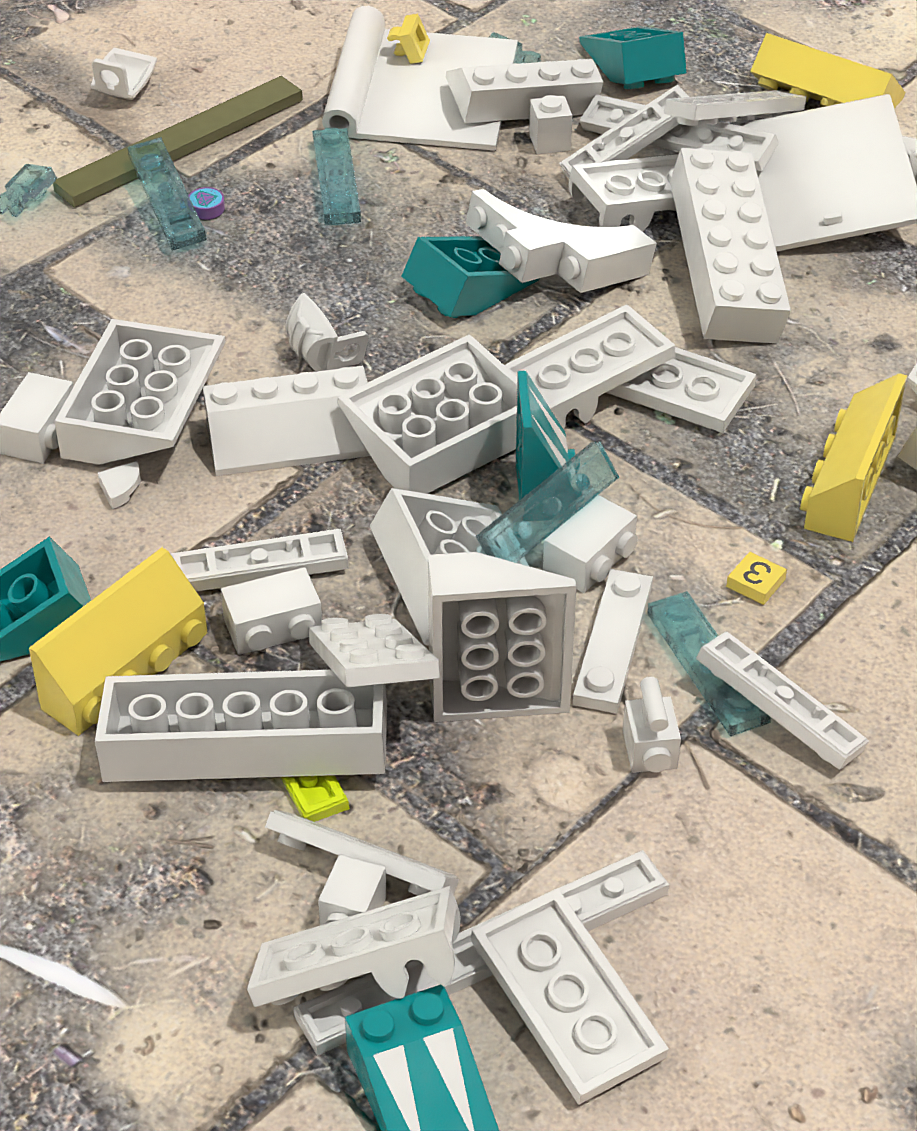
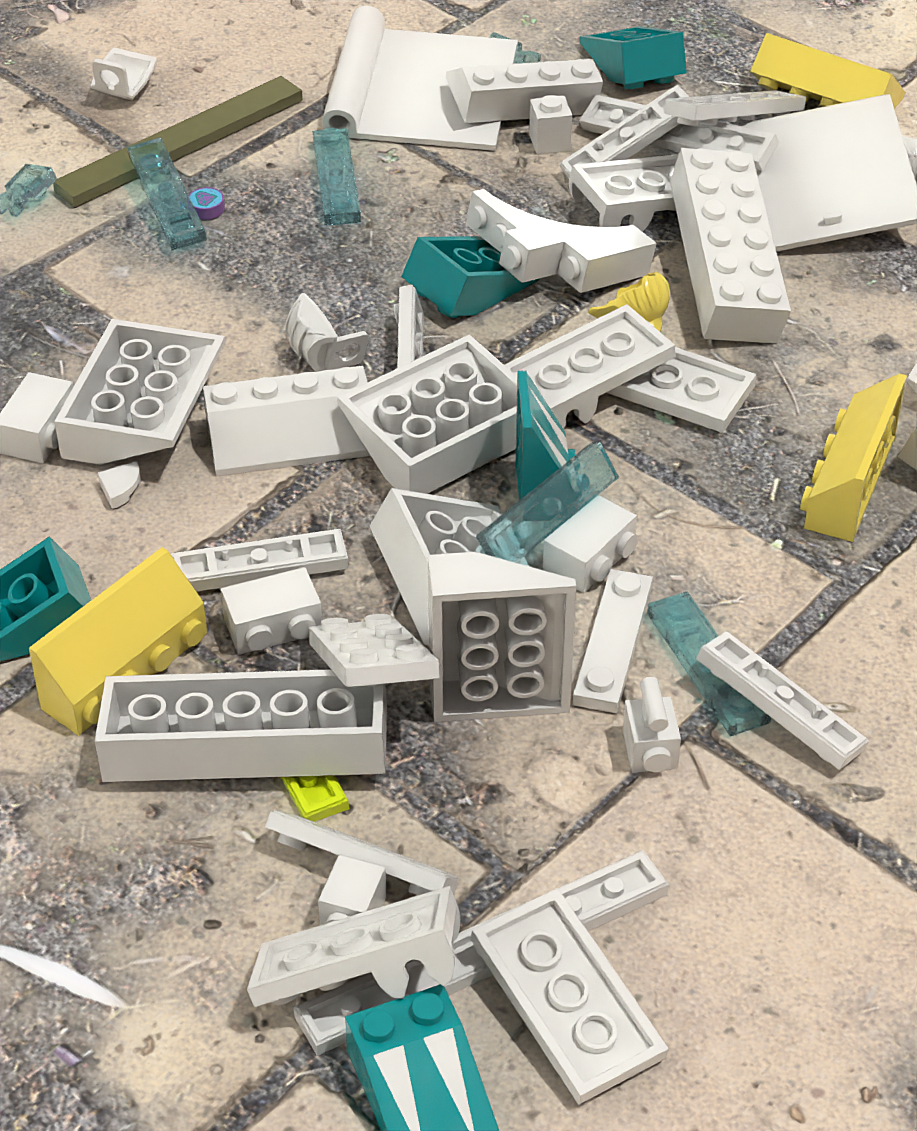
(410, 324): none -> white plate
(412, 39): light yellow tile -> none
(647, 298): none -> light yellow hair
(756, 578): light yellow tile -> none

